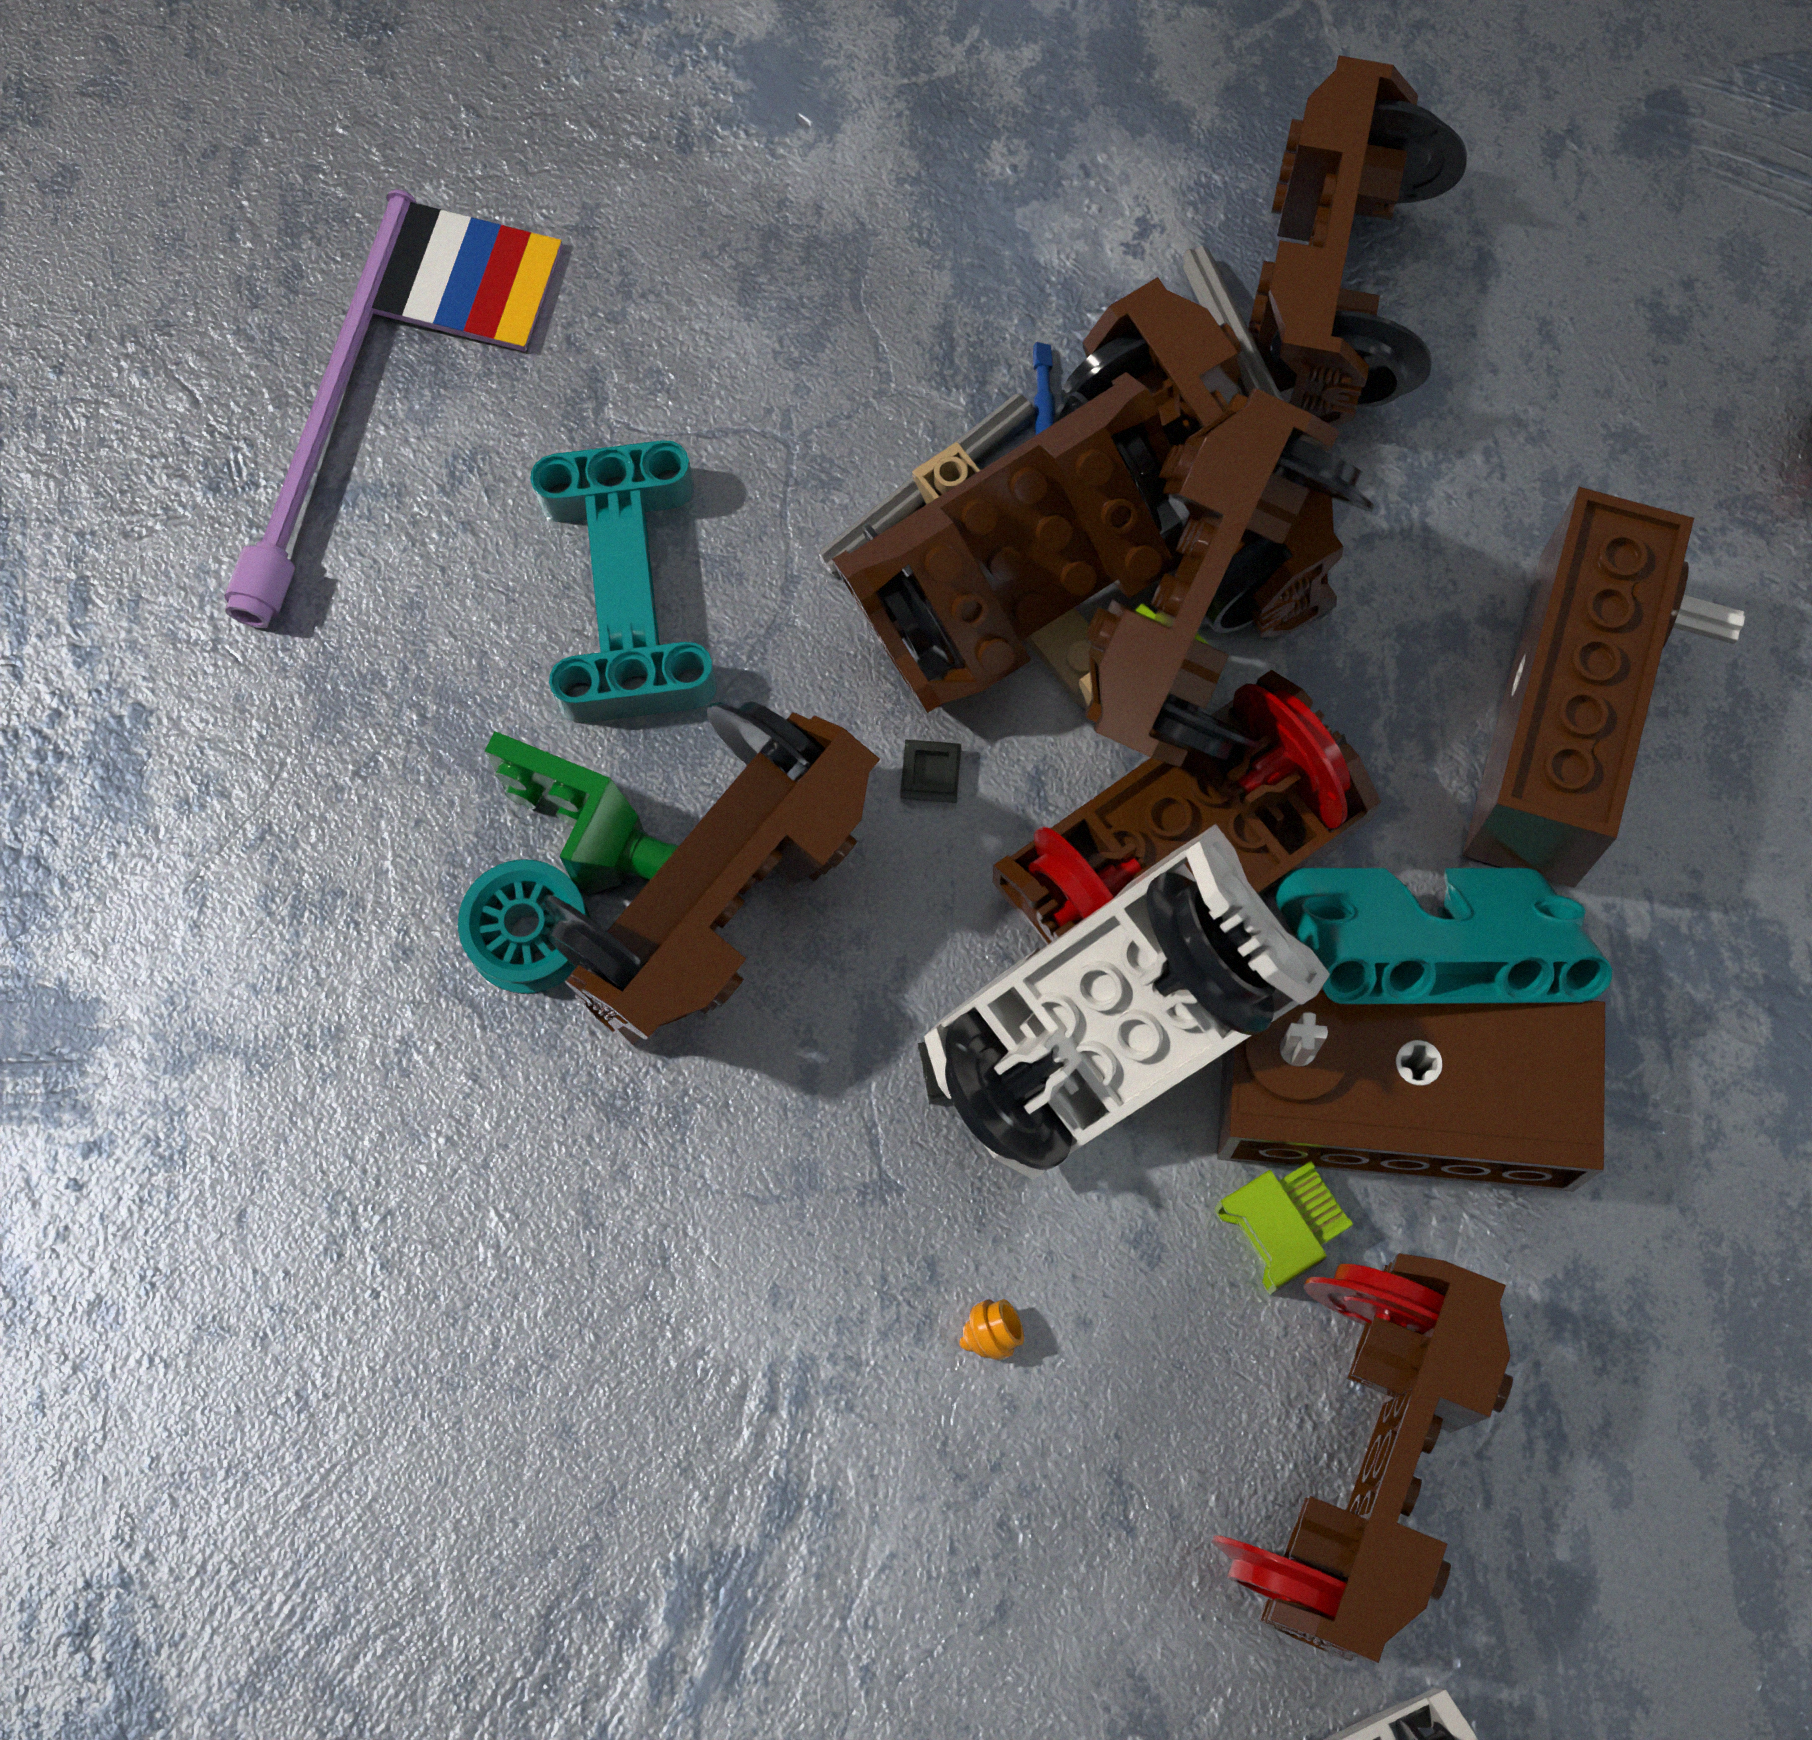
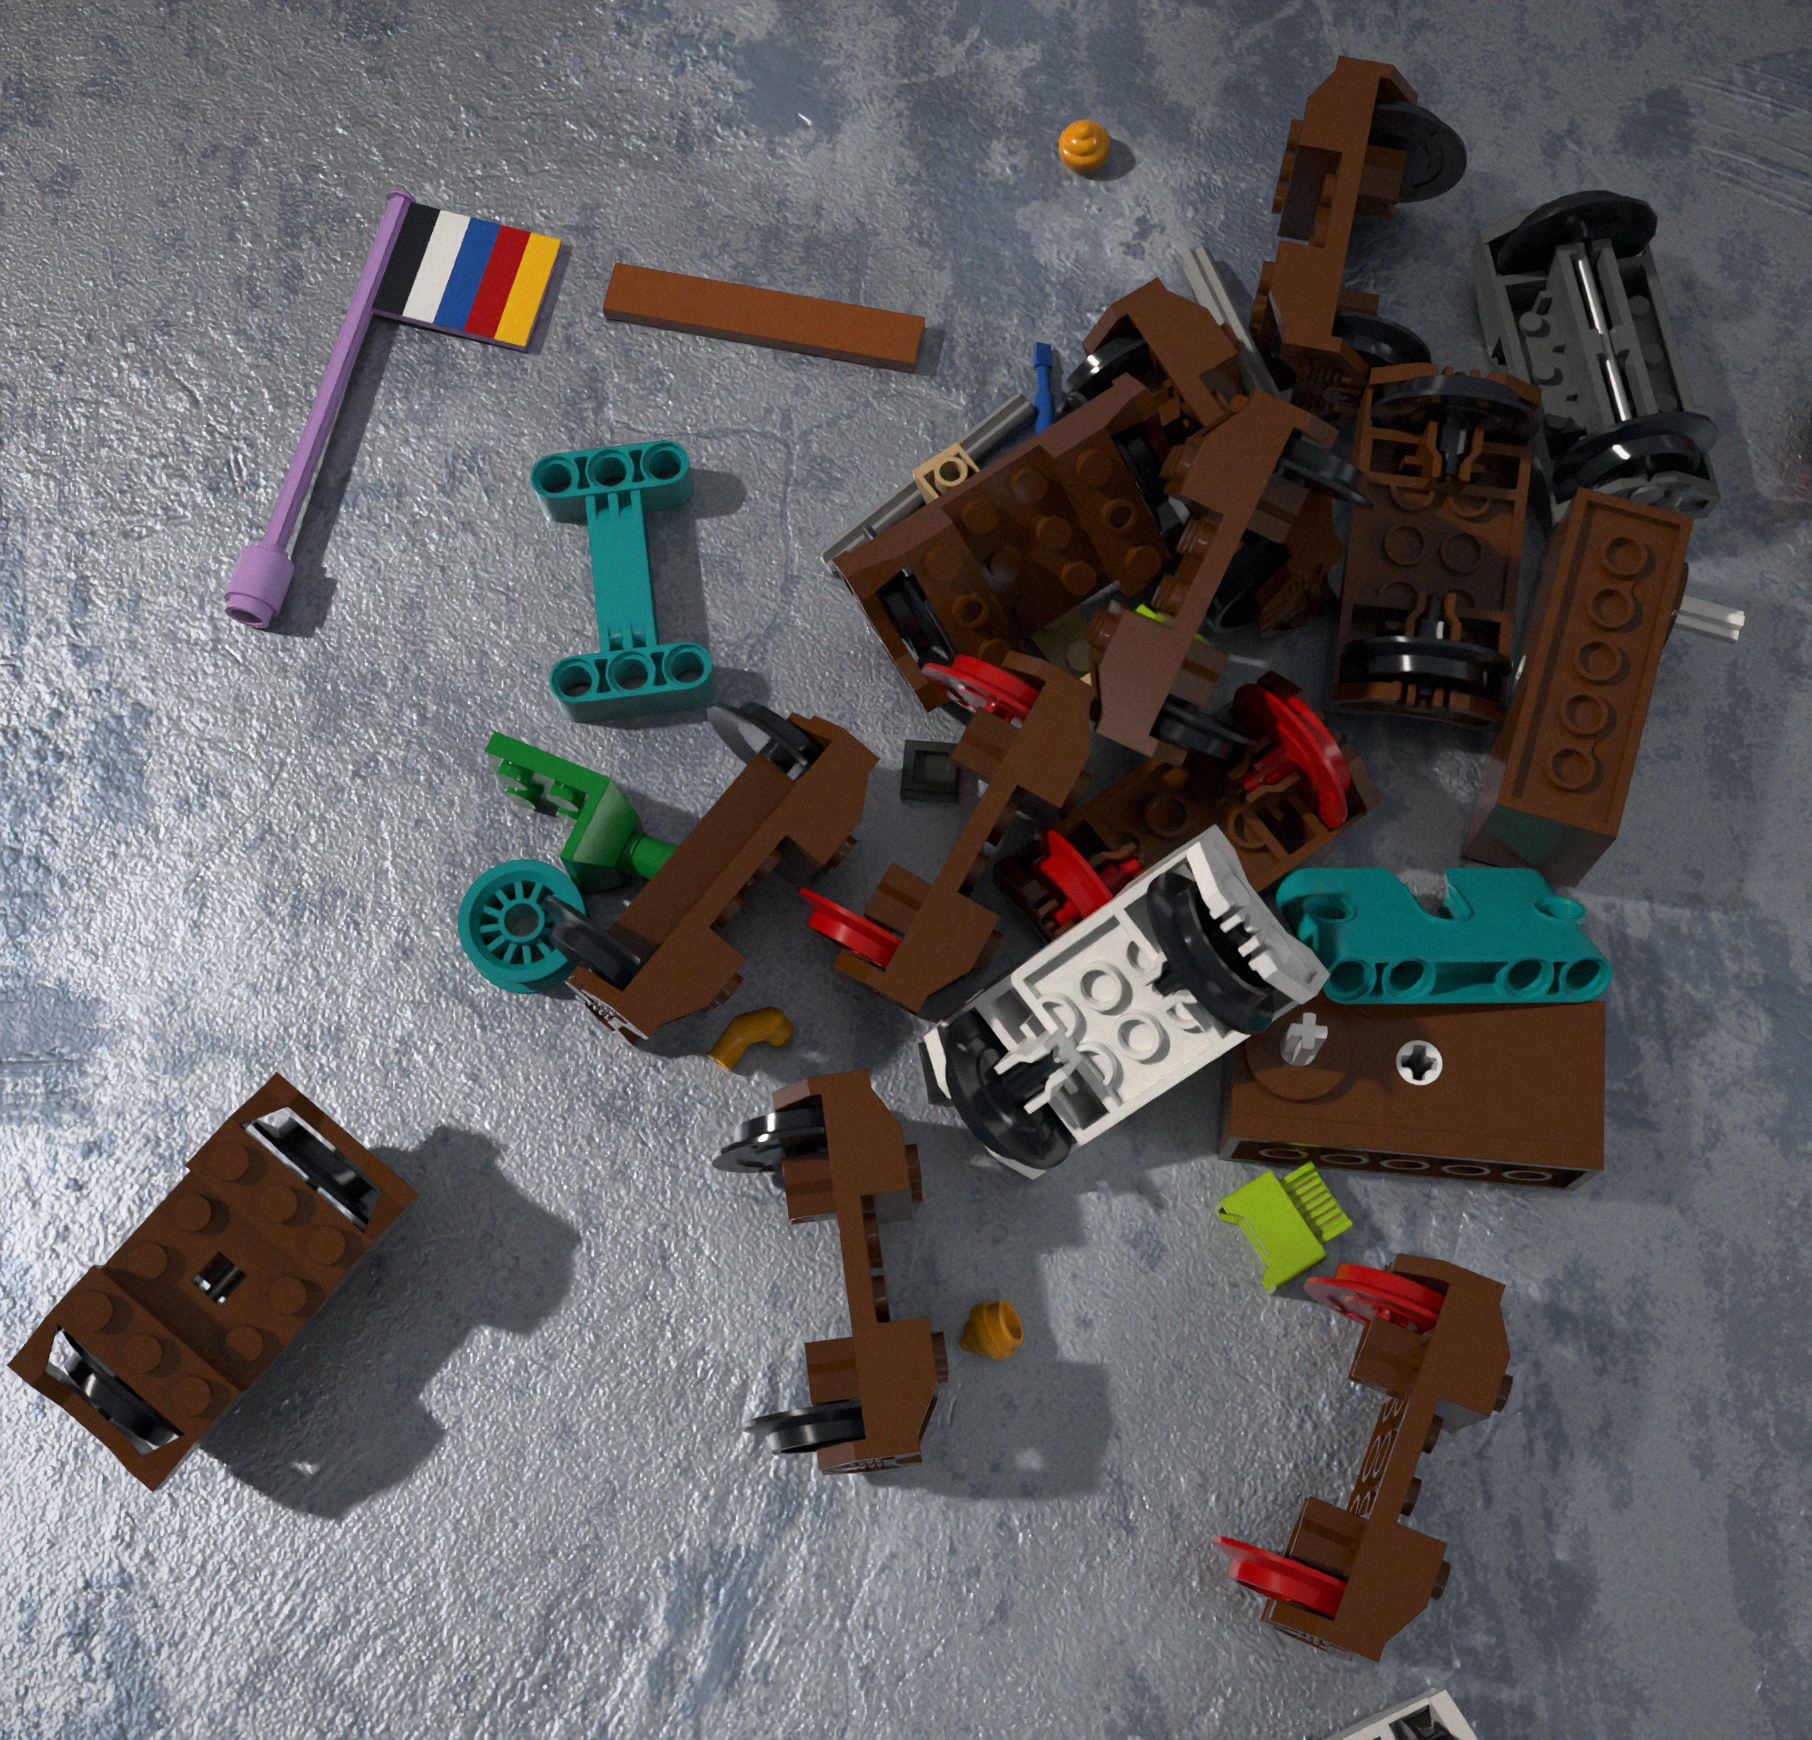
(161, 1349): none -> reddish brown piece
(750, 1028): none -> light orange arm
(764, 317): none -> dark orange tile
(848, 1164): none -> reddish brown piece
(1031, 751): none -> reddish brown piece
(1084, 146): none -> light orange plate
(1441, 552): none -> reddish brown piece
(1582, 291): none -> dark grey piece

